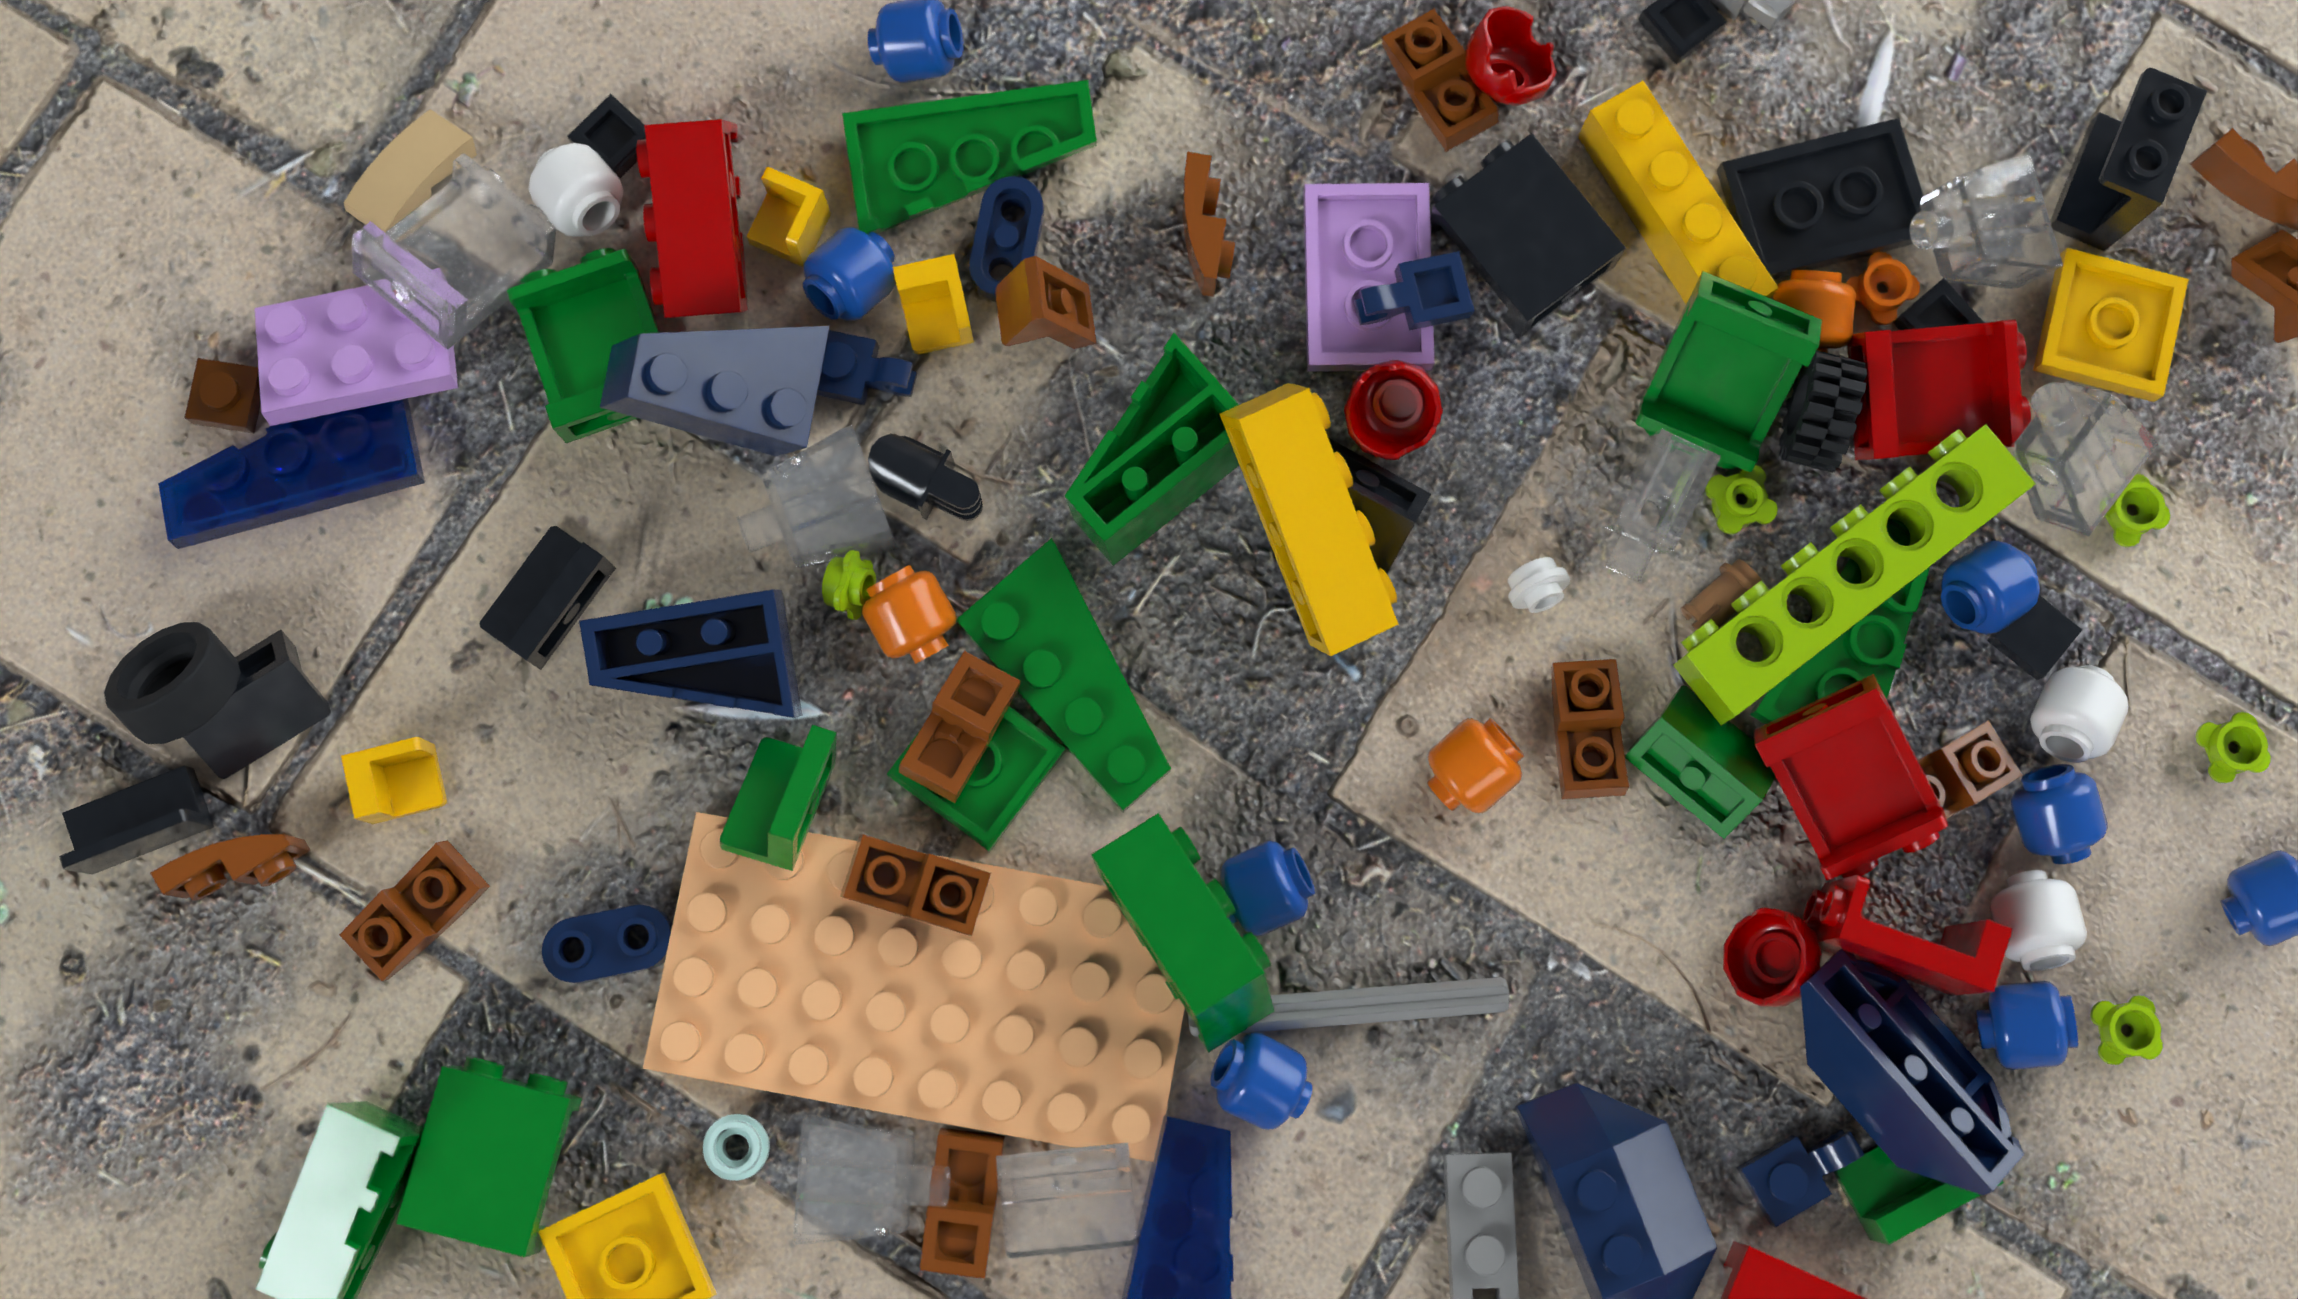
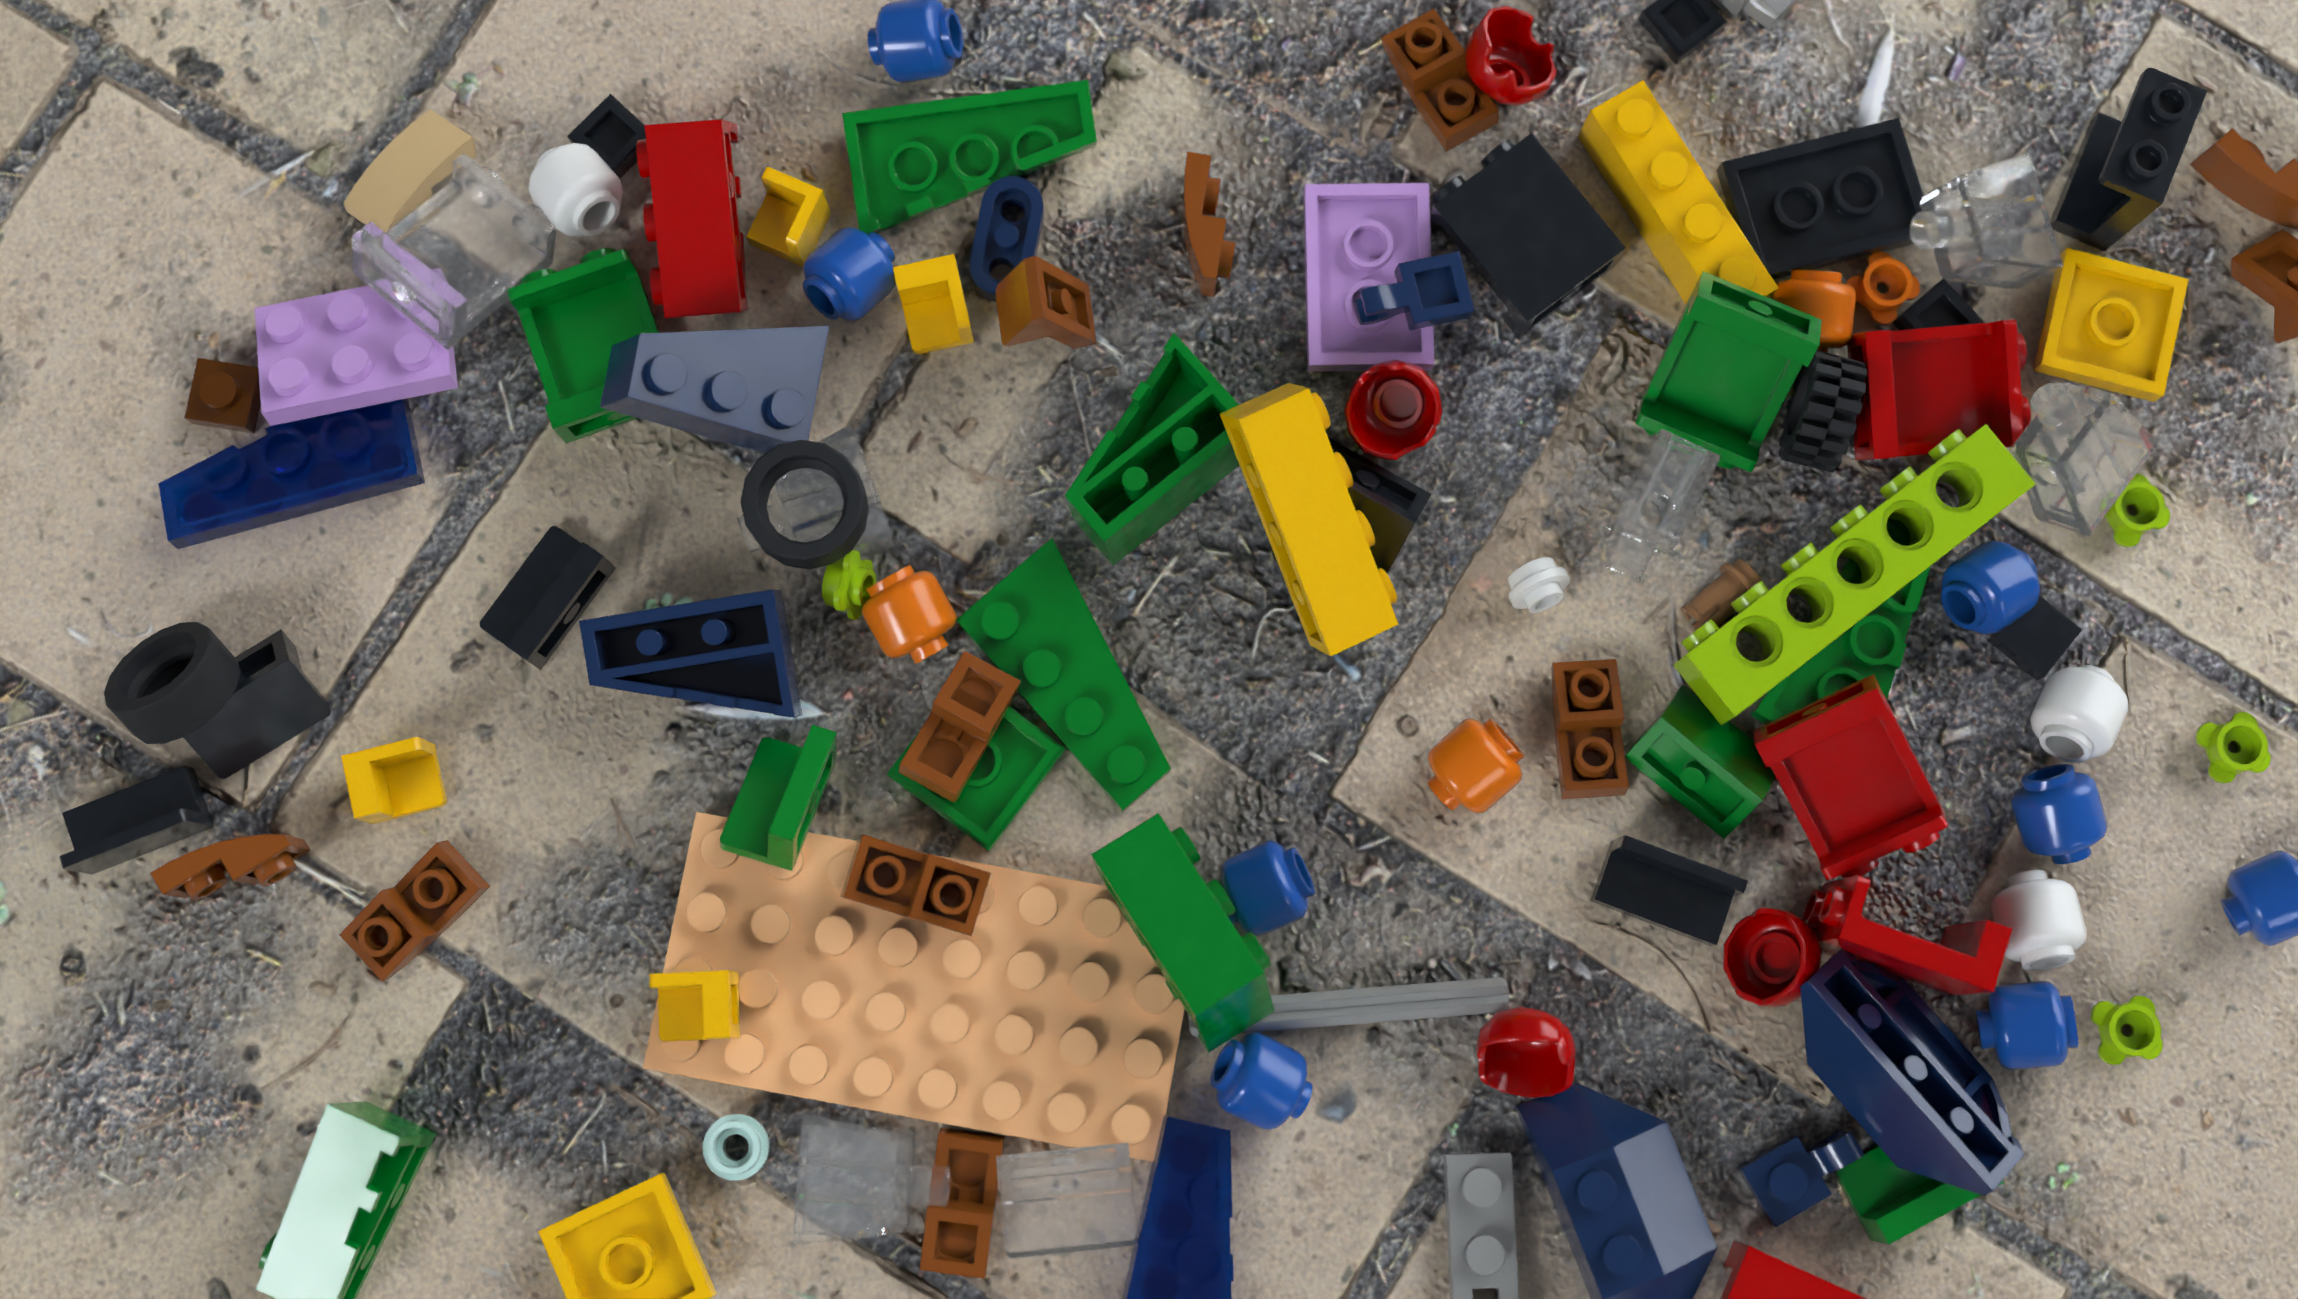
(488, 1157): green panel -> none
(607, 944): dark blue plate -> none
(697, 1005): none -> yellow panel
(796, 456): none -> black tyre
(853, 367): dark blue plate -> none
(922, 478): black arm -> none
(1526, 1053): none -> red hair
(1666, 889): none -> black panel
(1733, 516): lime plate -> none
(1969, 768): dark orange slope -> none

